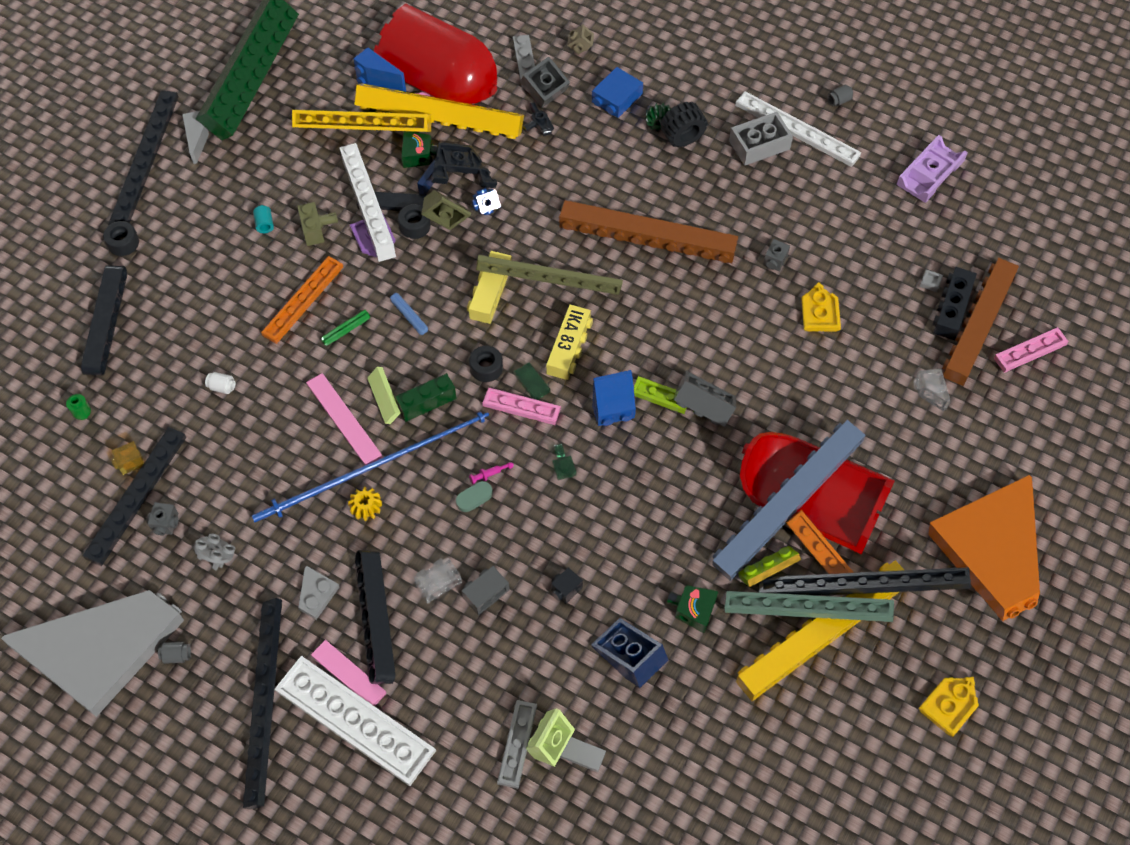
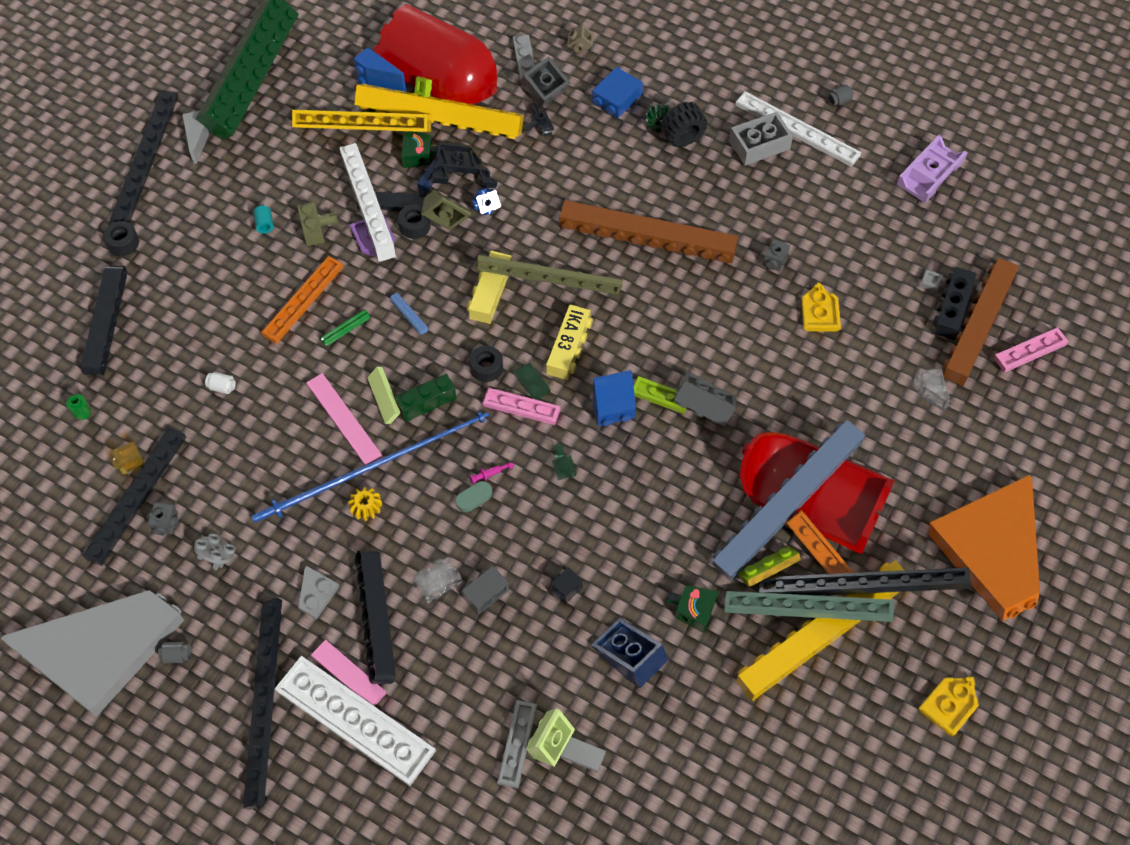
(423, 86): none -> lime plate

